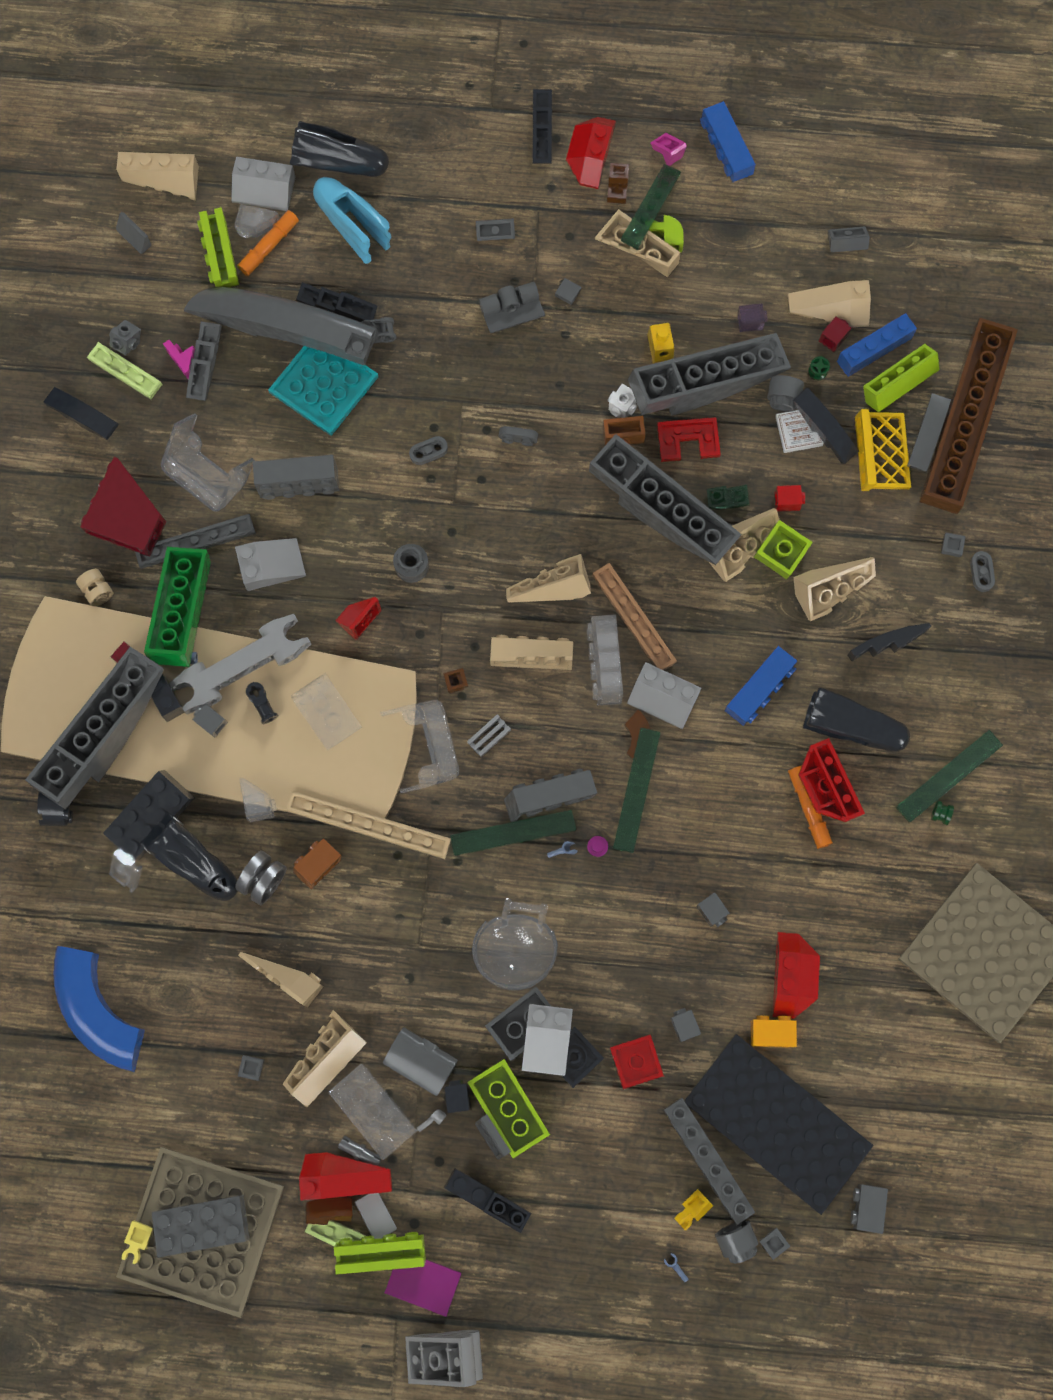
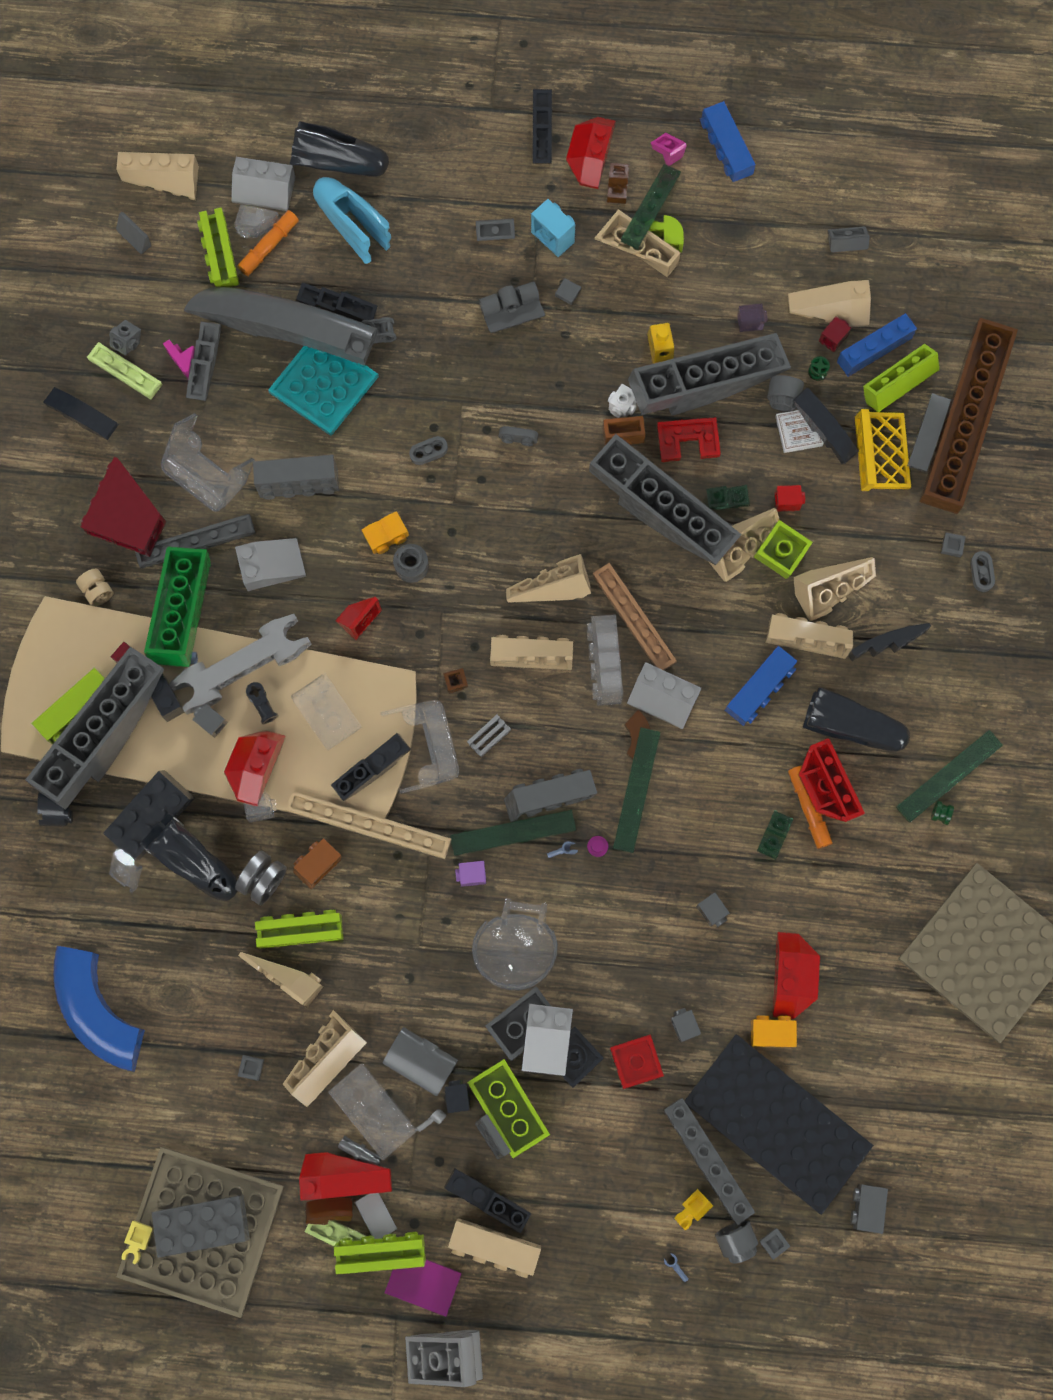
(62, 712): none -> lime brick
(252, 764): none -> red wedge
(299, 930): none -> lime brick
(371, 768): none -> black slope
(385, 533): none -> light orange brick
(471, 873): none -> medium lavender brick
(494, 1247): none -> tan brick
(553, 227): none -> medium azure brick
(775, 835): none -> clear green slope
(809, 636): none -> tan wedge

